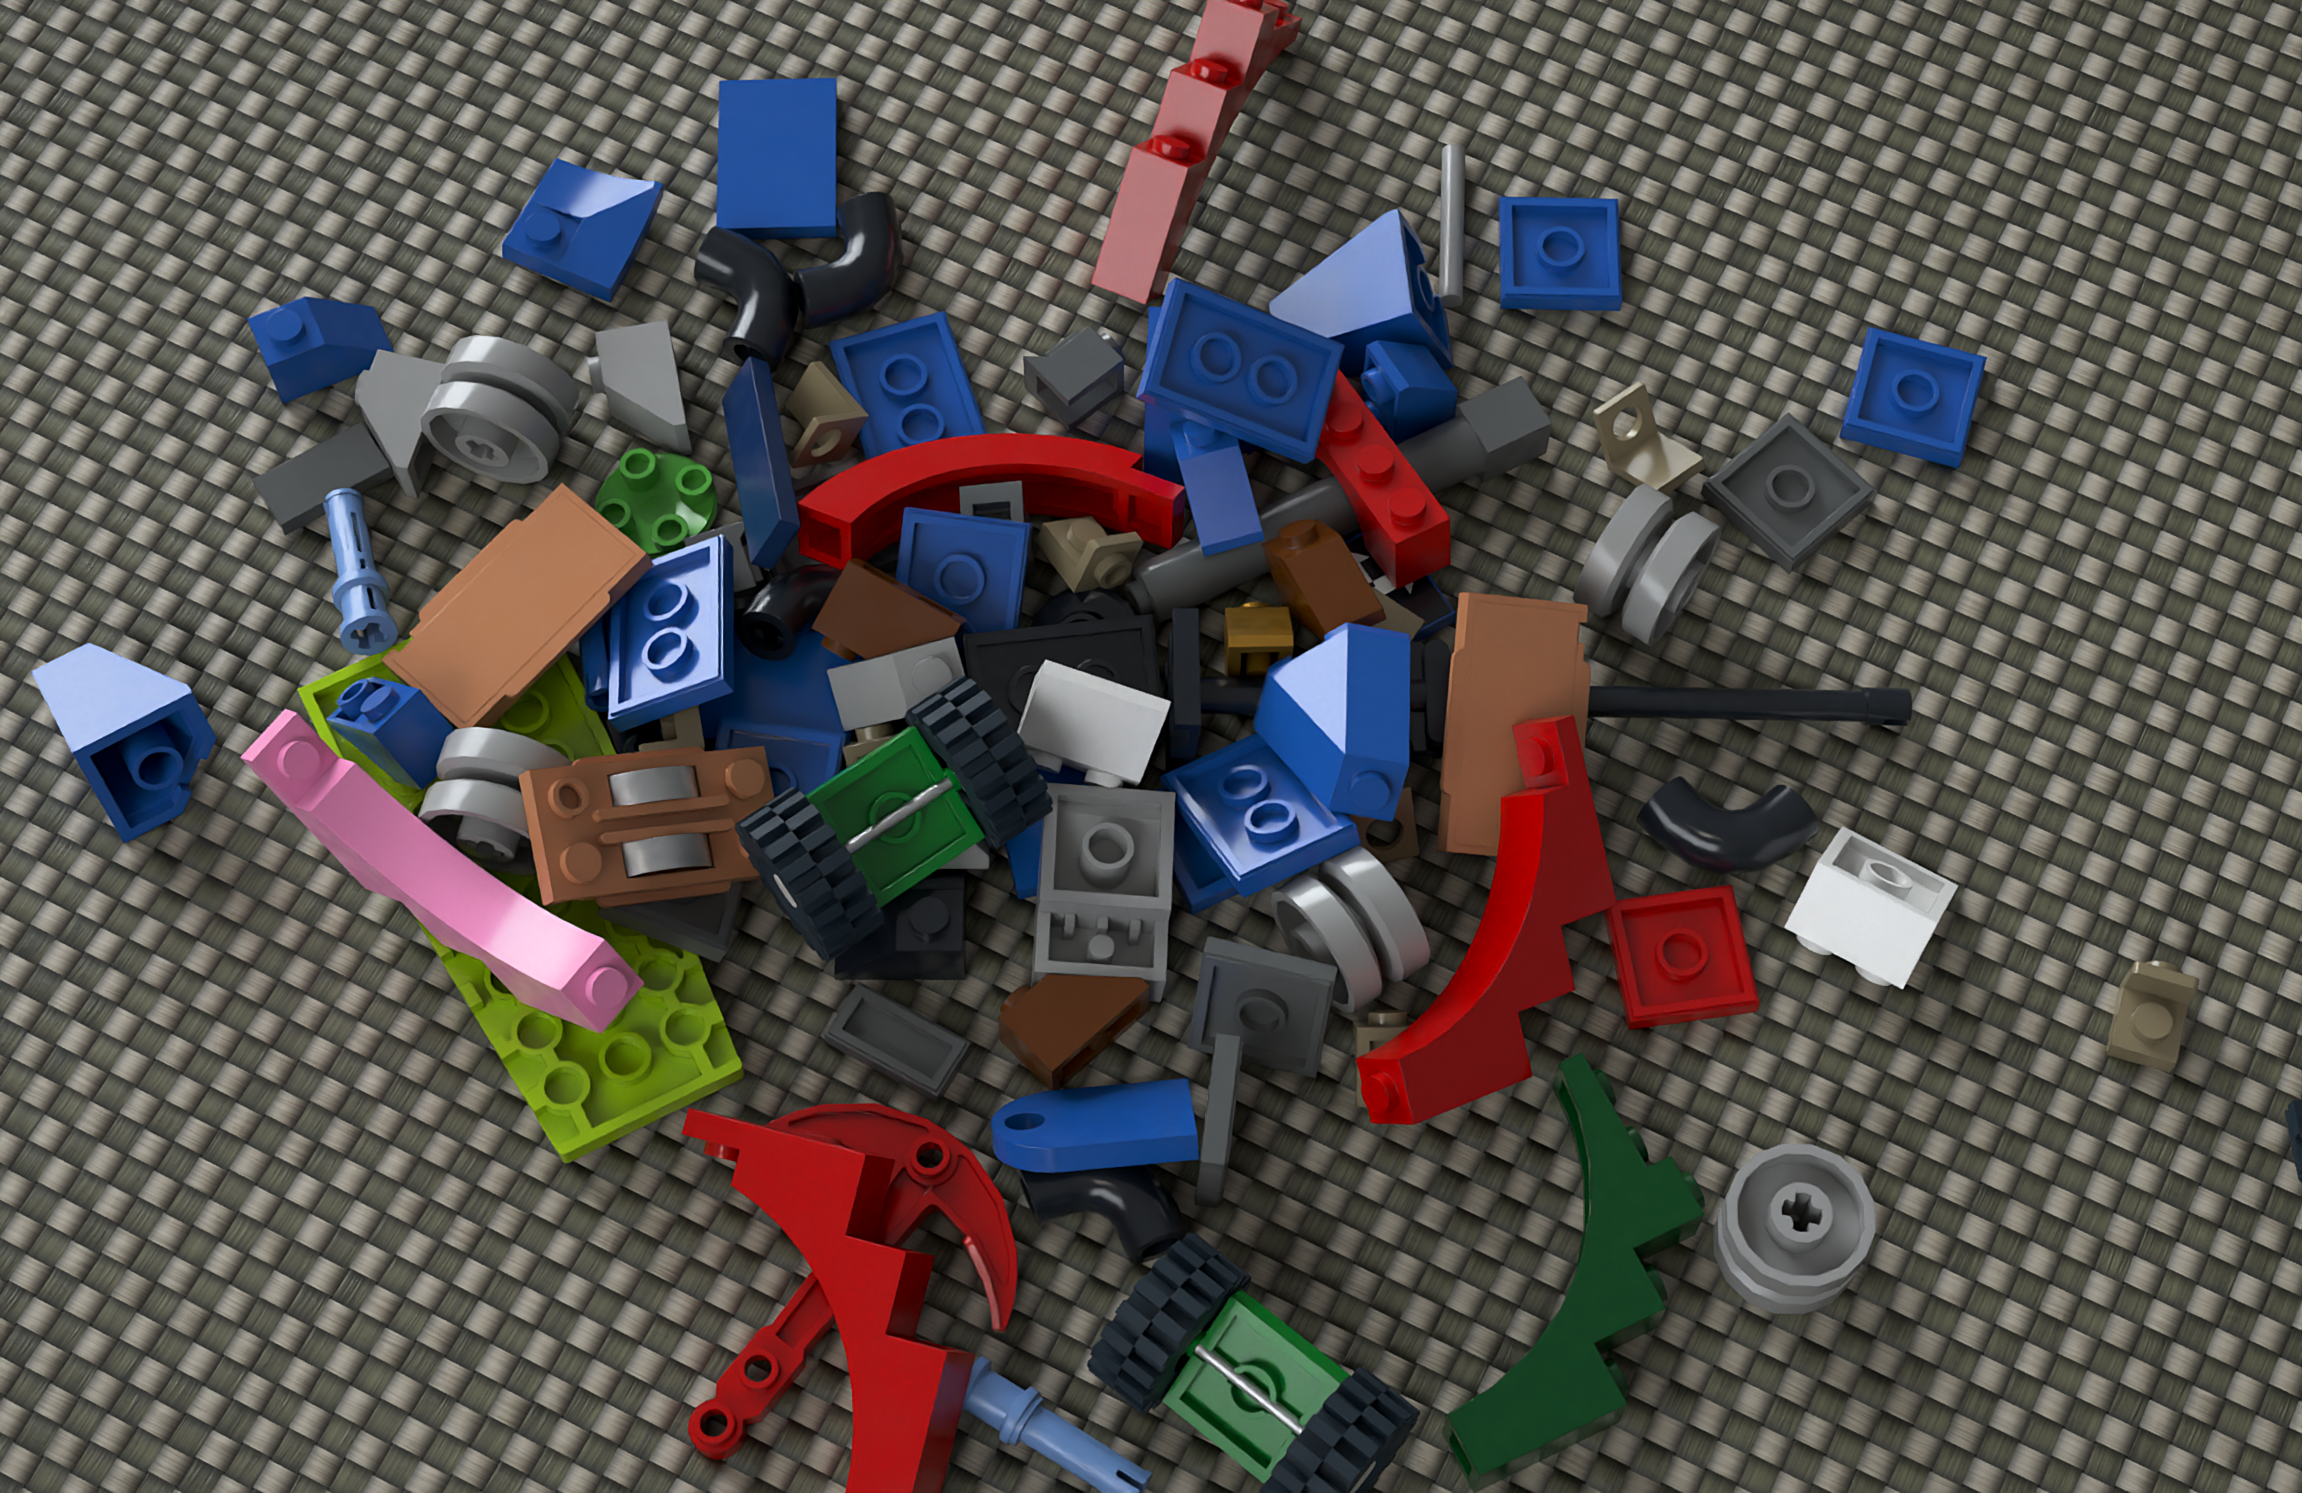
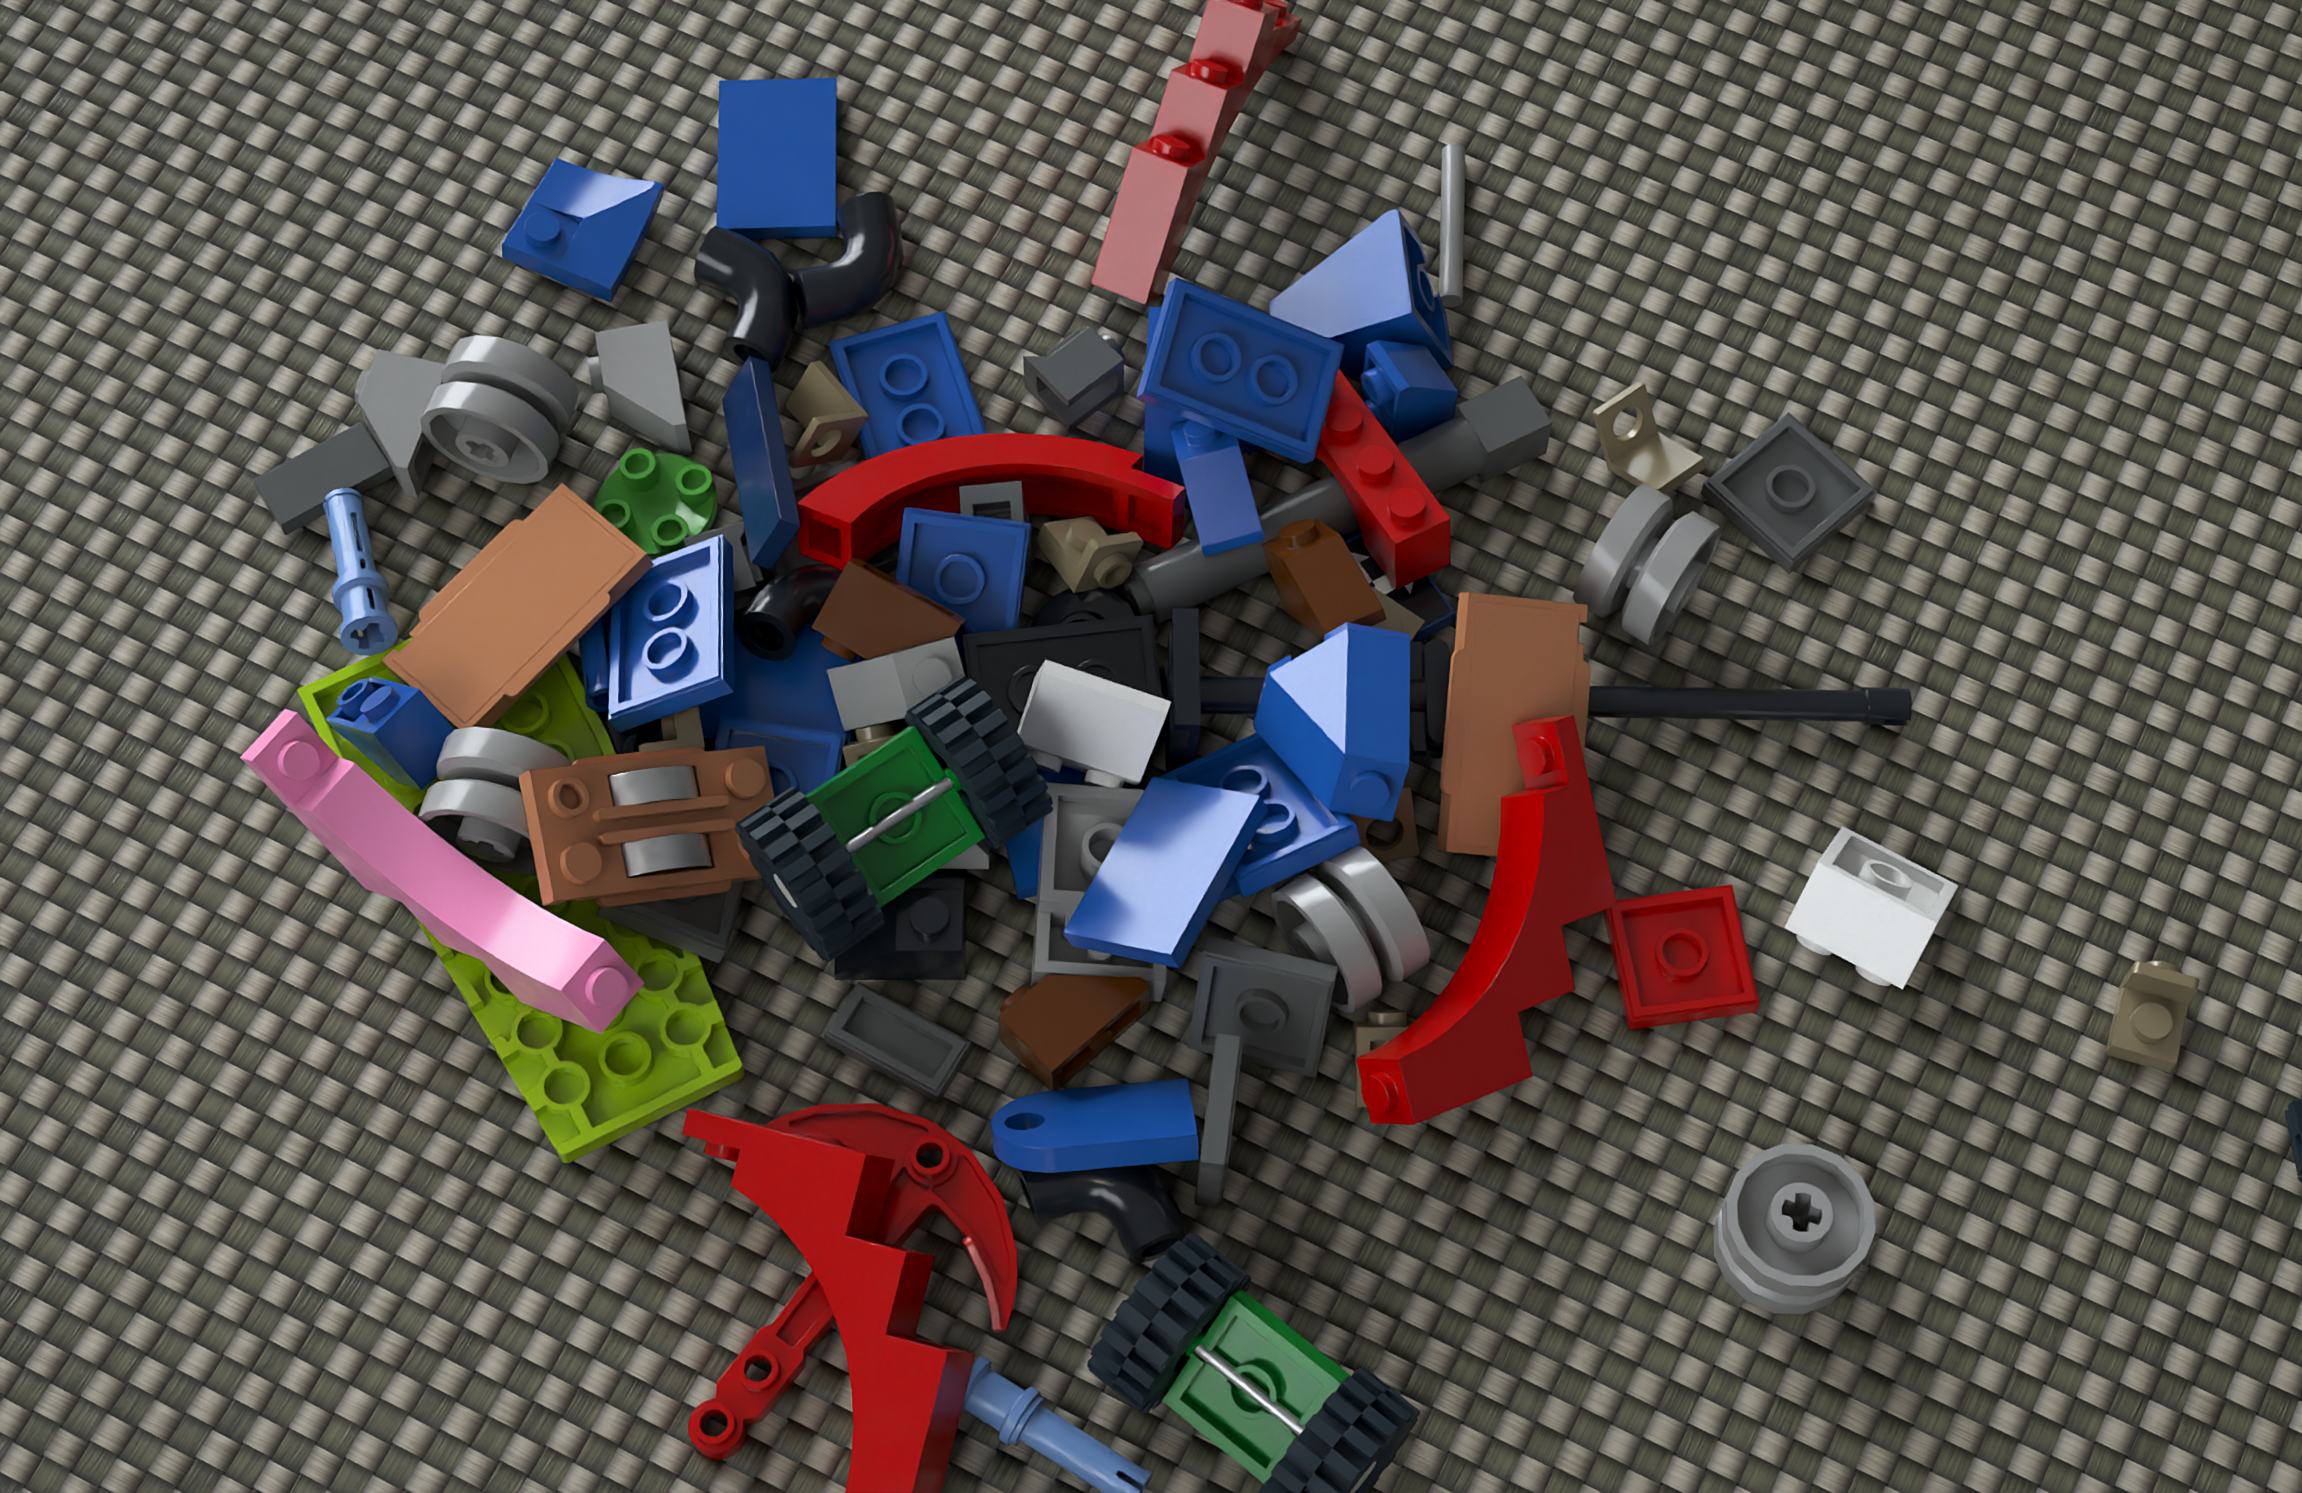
(129, 733): blue slope -> none
(317, 343): blue slope -> none
(1165, 872): none -> tile
(1256, 638): pearl gold slope -> none
(1559, 253): blue tile -> none
(1562, 1384): dark green arch -> none
(1726, 838): black cylinder -> none
(1913, 397): blue tile -> none

